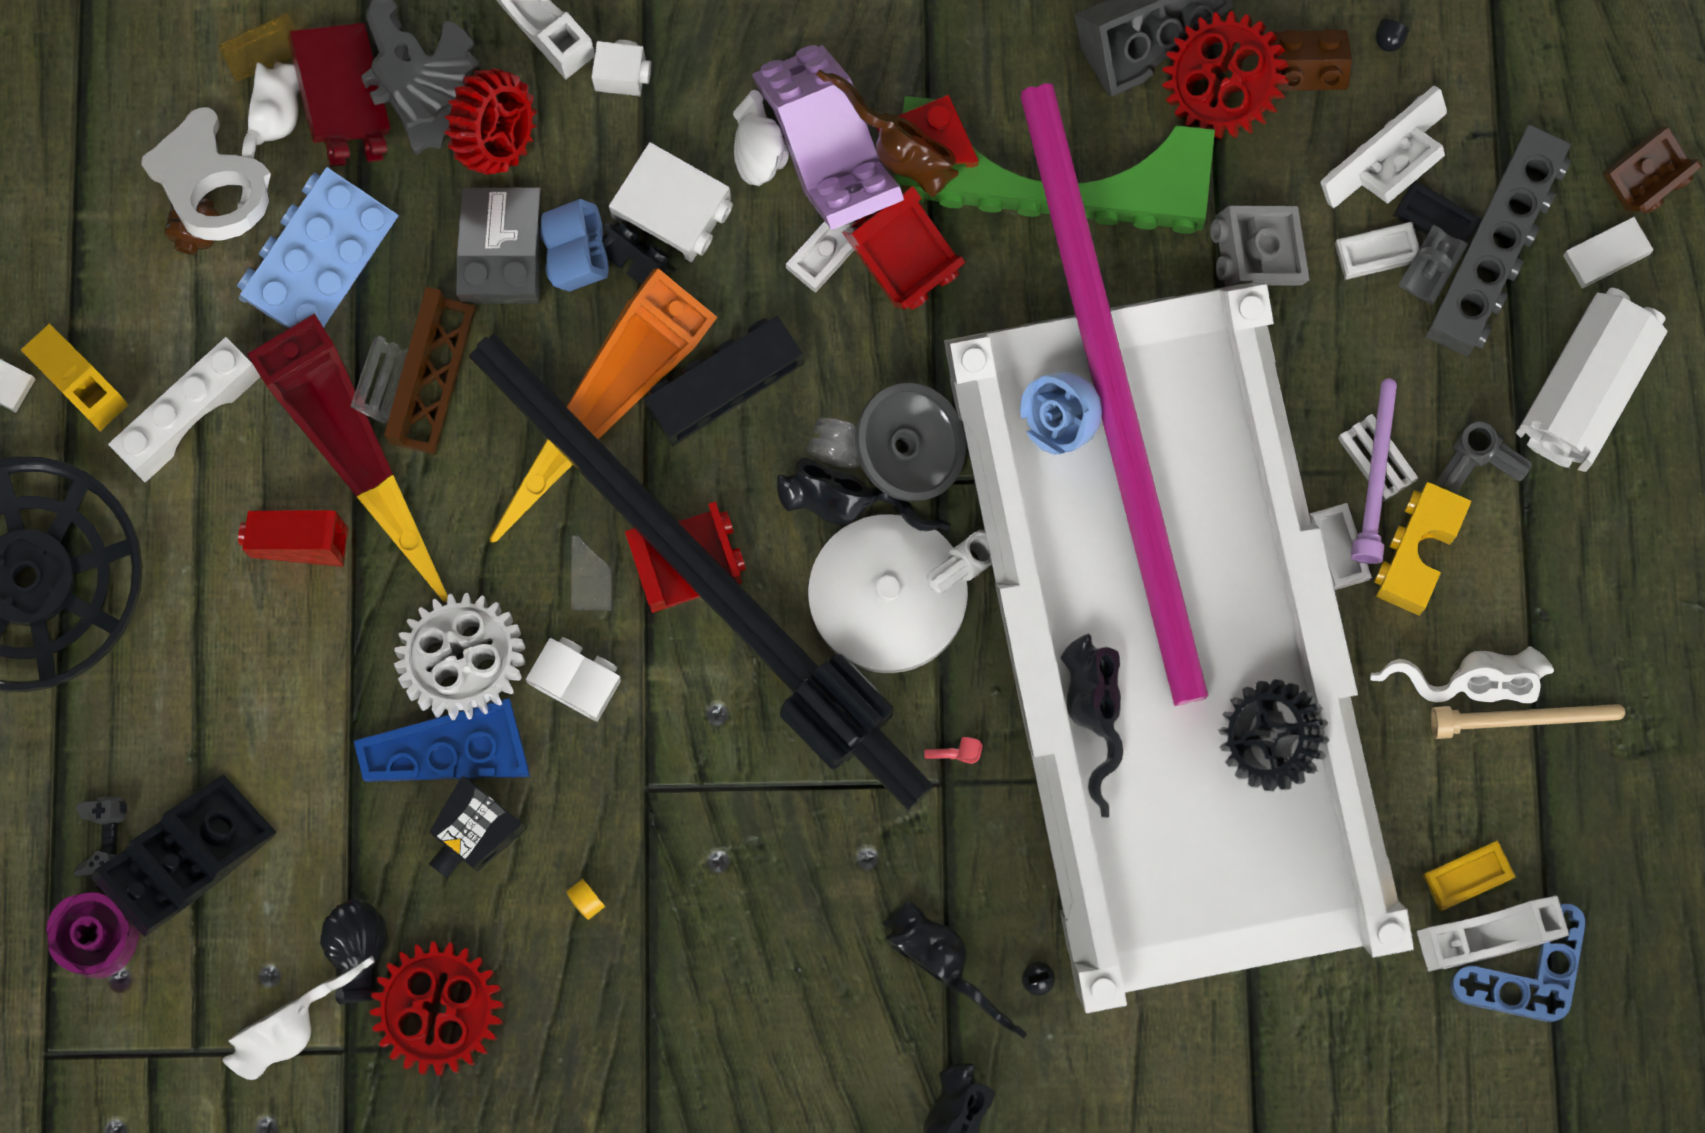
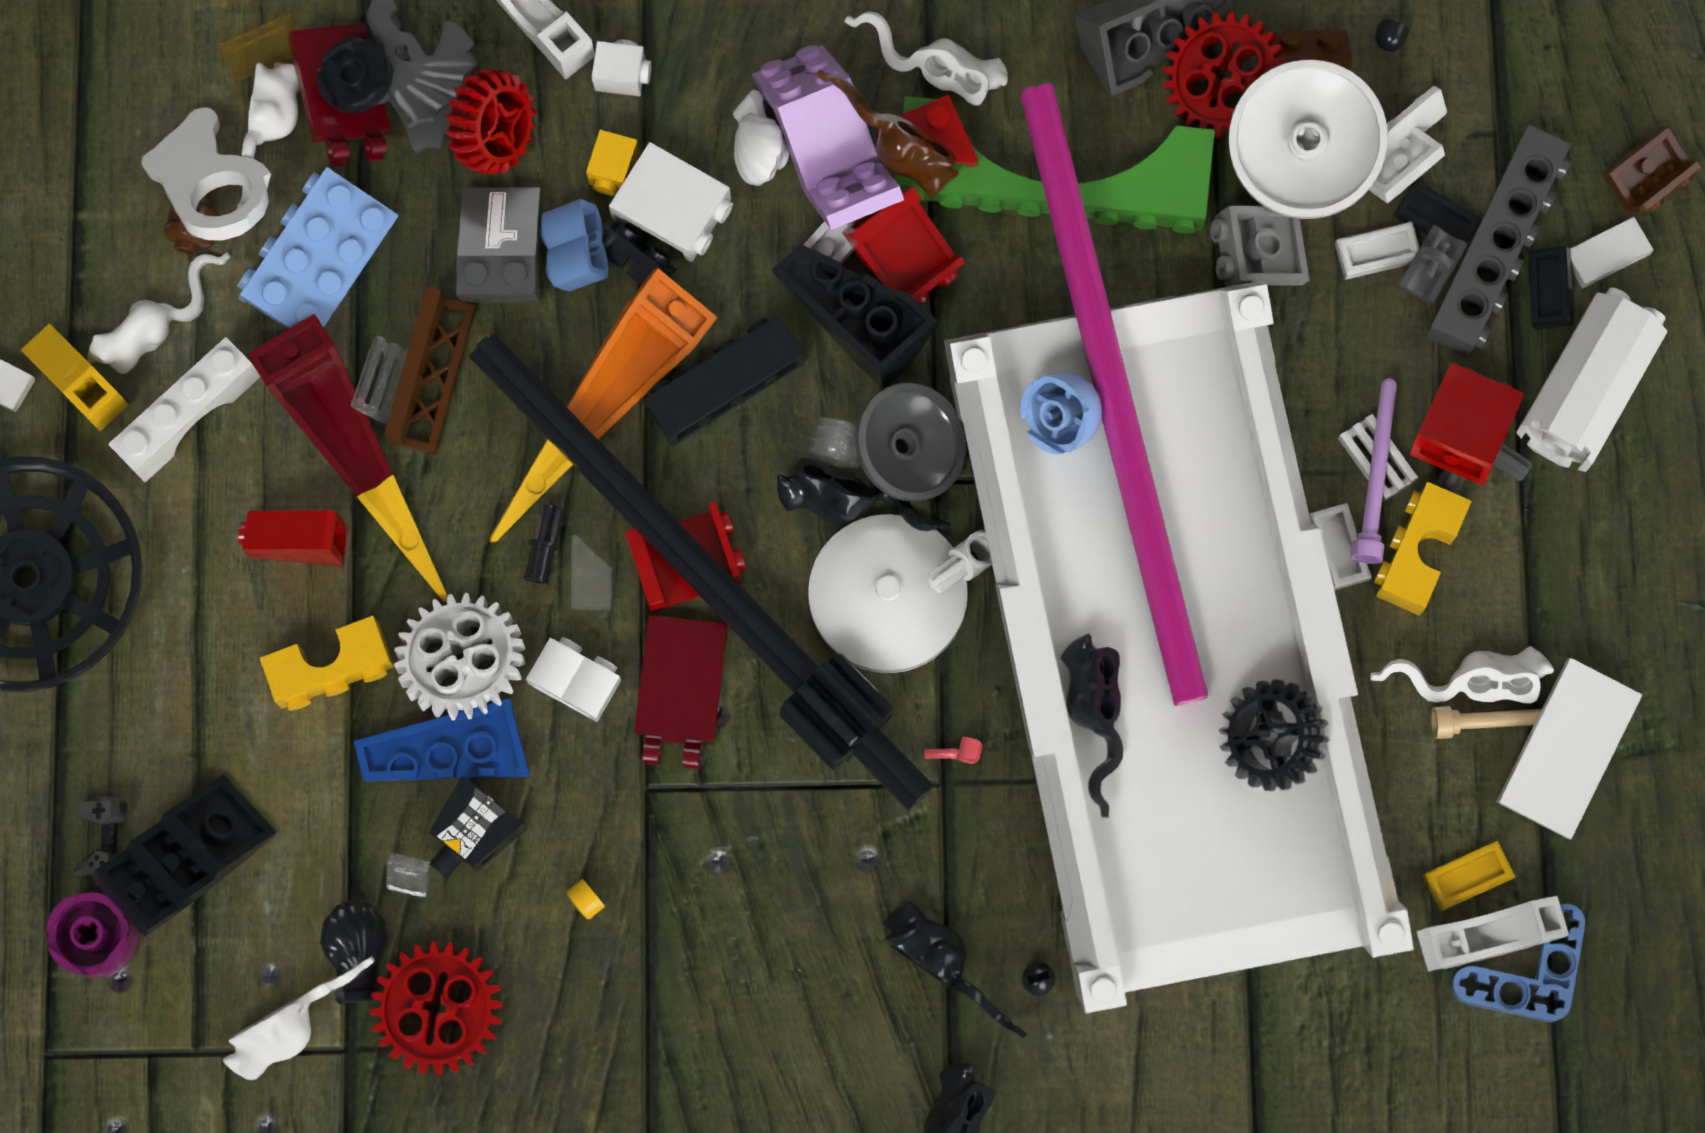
(149, 323): none -> white animal
(354, 75): none -> black tile
(360, 657): none -> yellow arch
(408, 875): none -> clear tile
(544, 544): none -> black axle
(611, 162): none -> yellow brick
(680, 686): none -> dark red tile
(868, 320): none -> black wedge
(941, 63): none -> white animal
(1308, 139): none -> white dish
(1467, 424): none -> red panel
(1551, 288): none -> black tile
(1569, 748): none -> white tile

